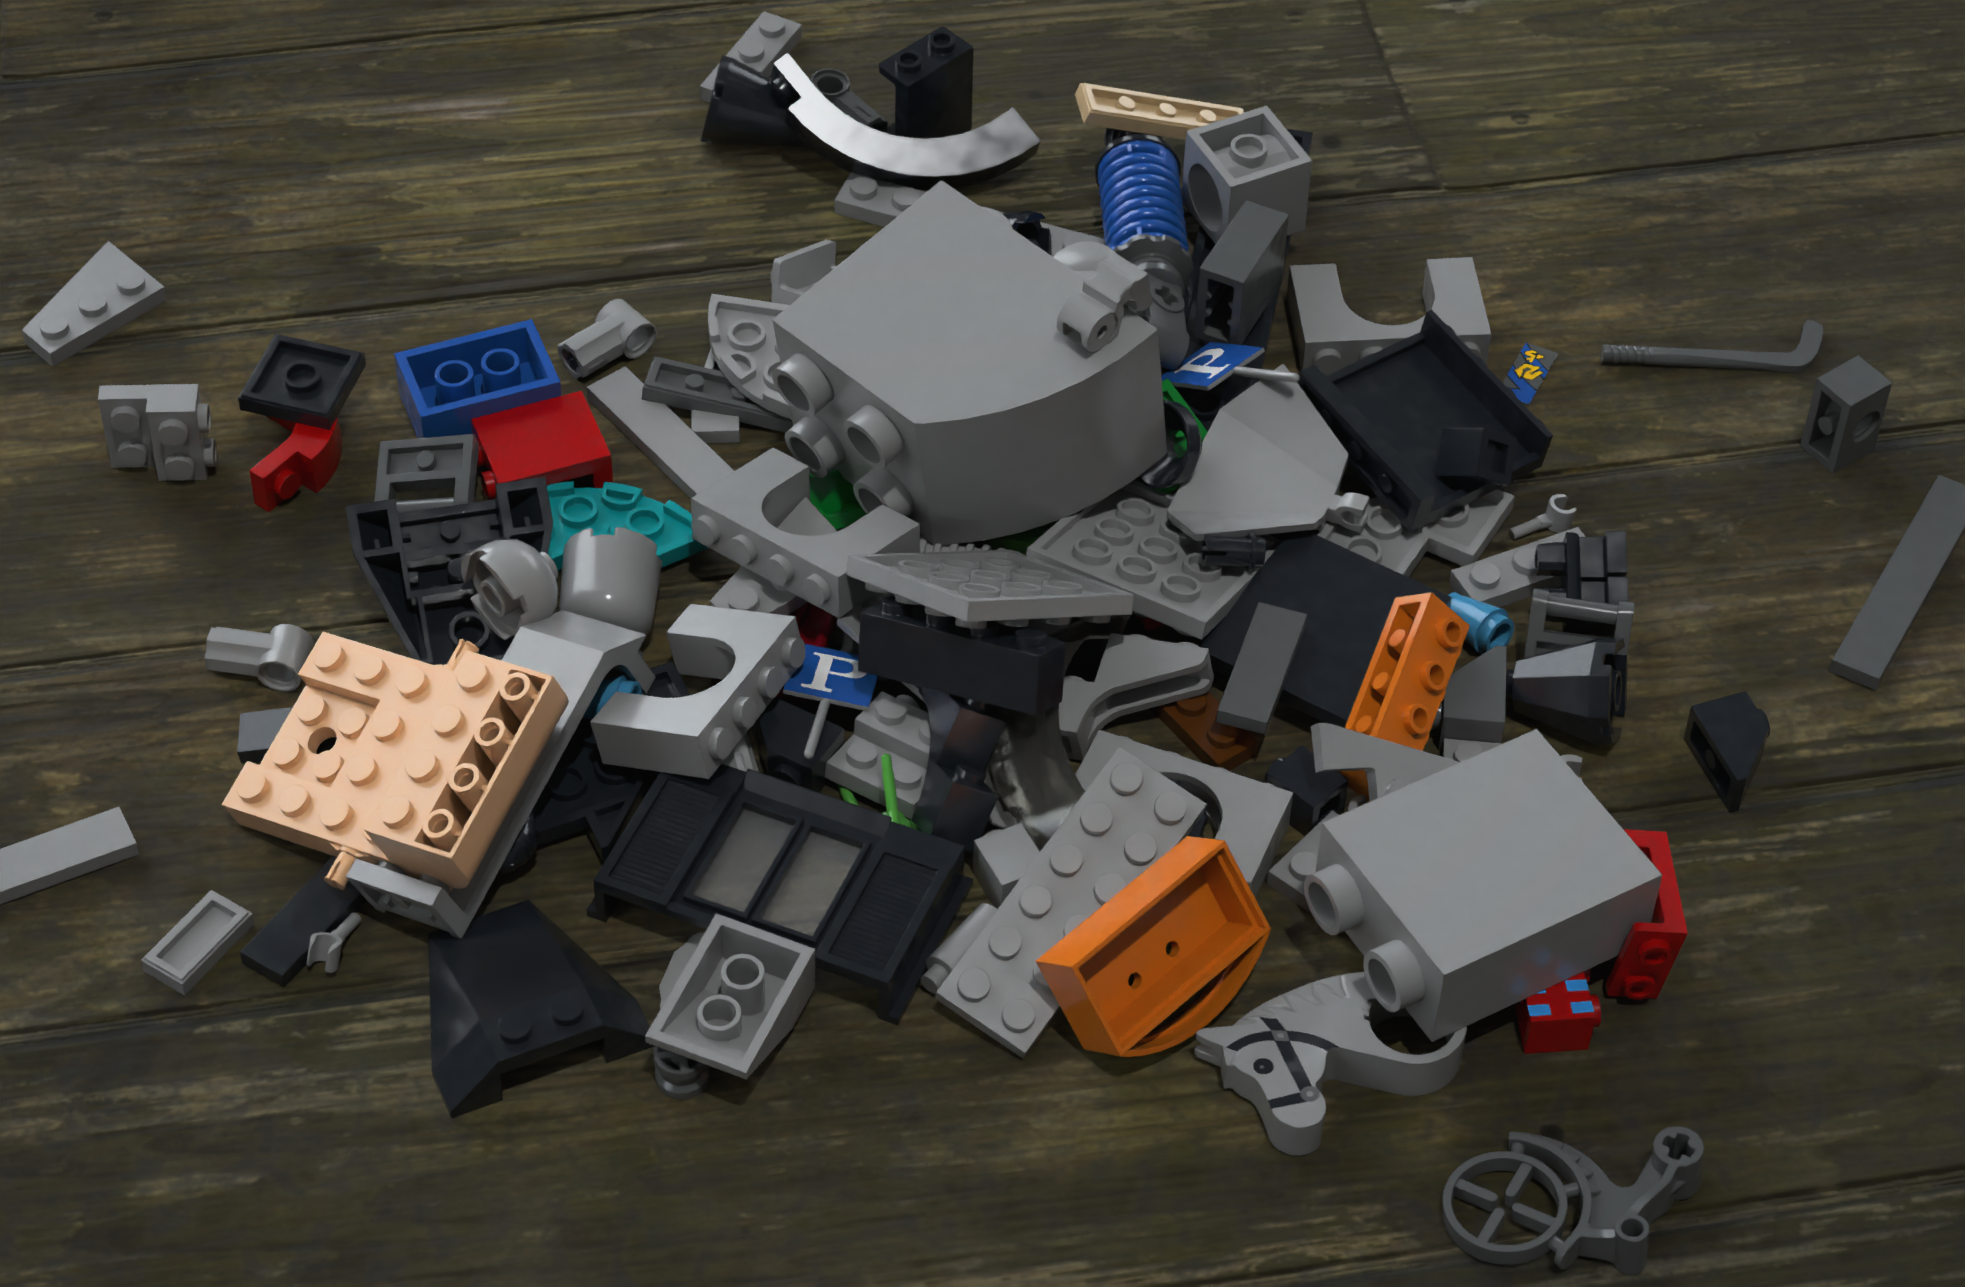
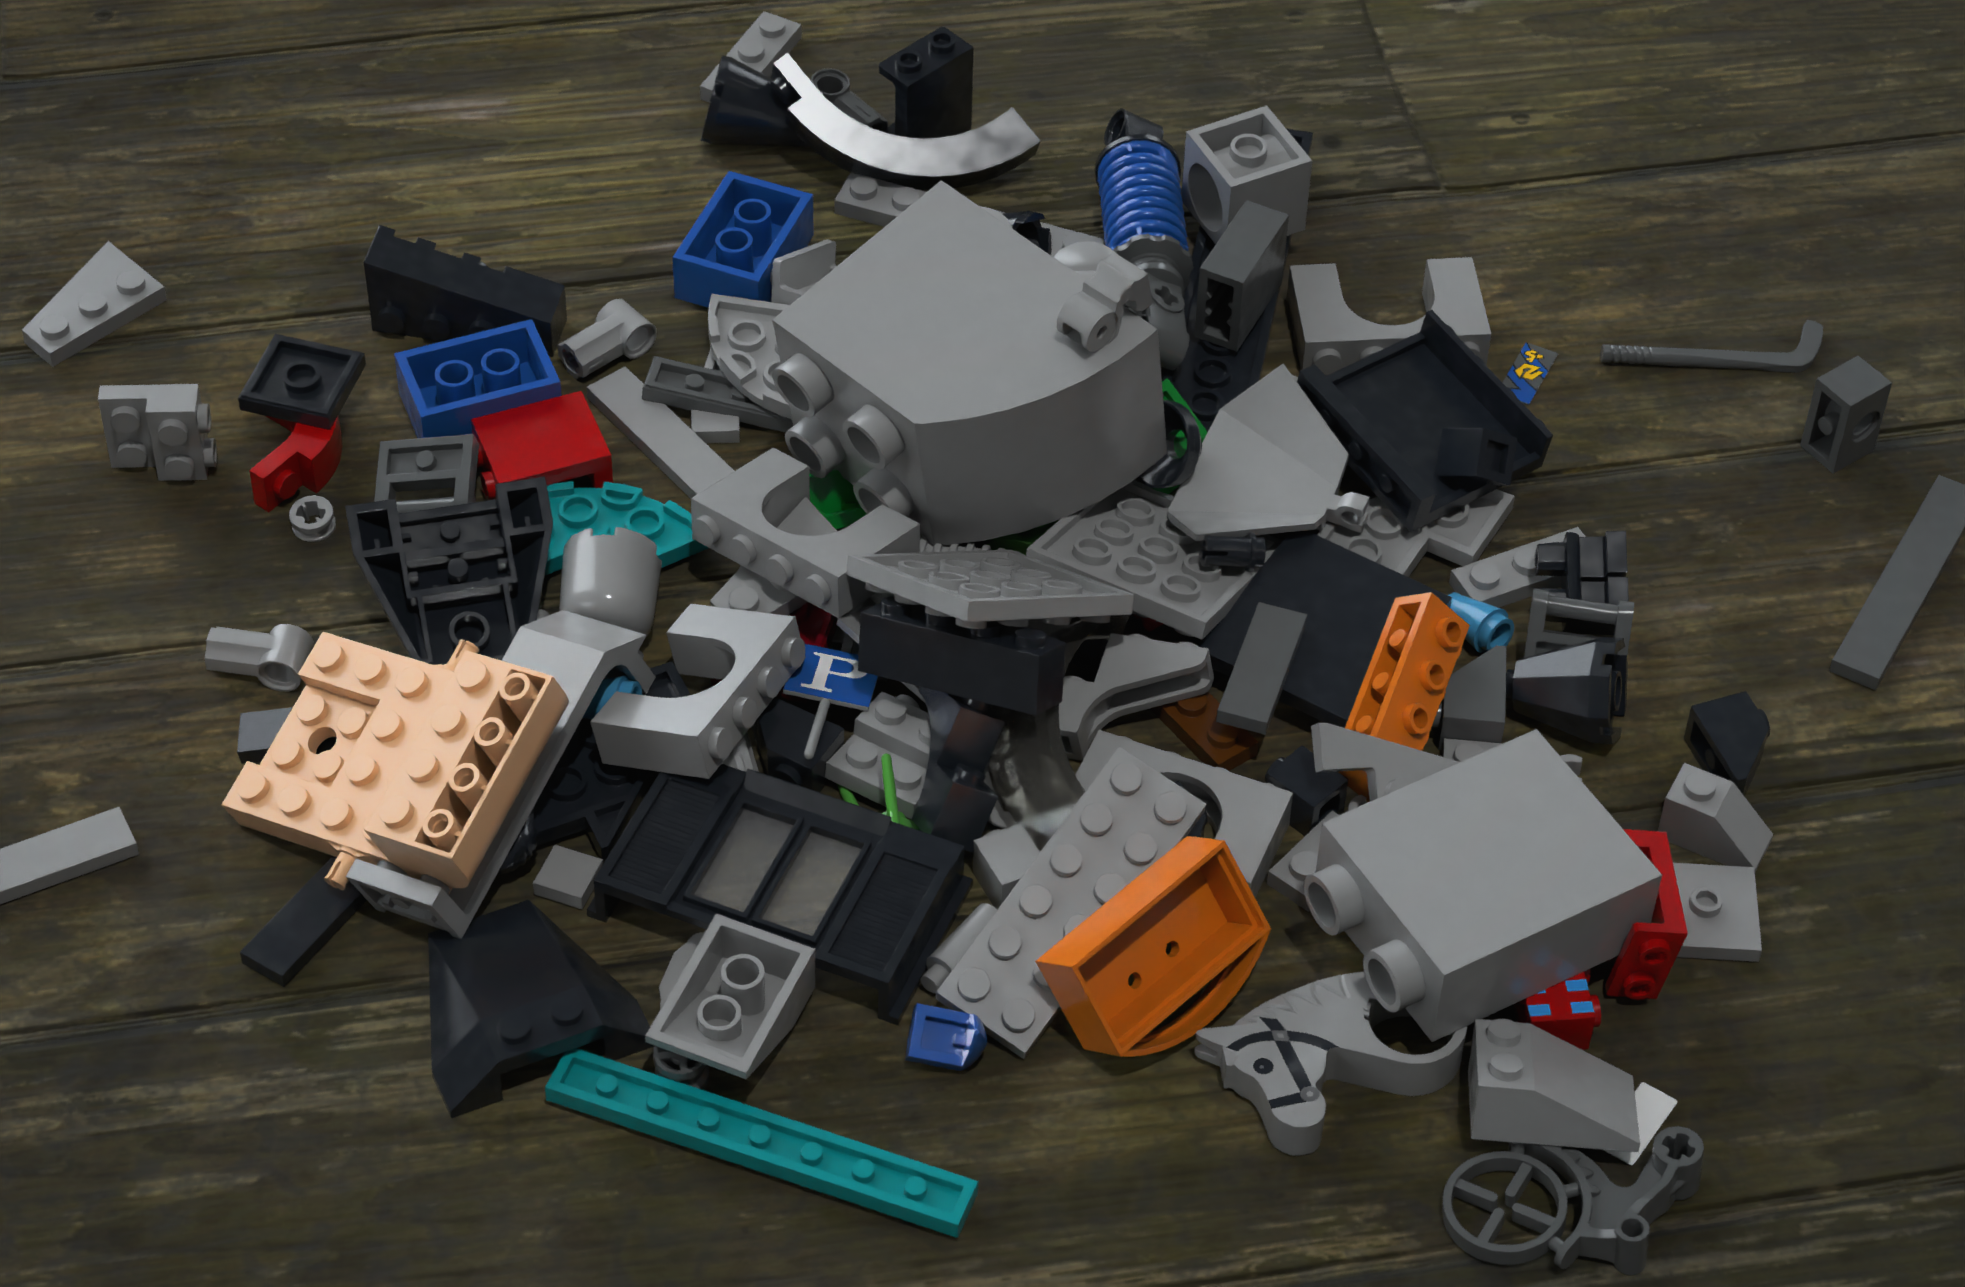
(197, 942): light grey tile -> none
(312, 506): none -> light grey bush
(328, 946): light grey hand -> none
(449, 297): none -> black wedge
(512, 584): light grey cylinder -> none
(567, 877): none -> light grey tile
(739, 238): none -> blue brick
(763, 1141): none -> teal plate
(945, 1037): none -> blue plate
(1146, 111): tan tile -> none
(1219, 361): piece -> none
(1546, 1091): none -> light grey slope
(1554, 519): light grey hand -> none
(1652, 1111): none -> white sticker
(1713, 819): none -> light grey slope
(1719, 912): none -> light grey plate

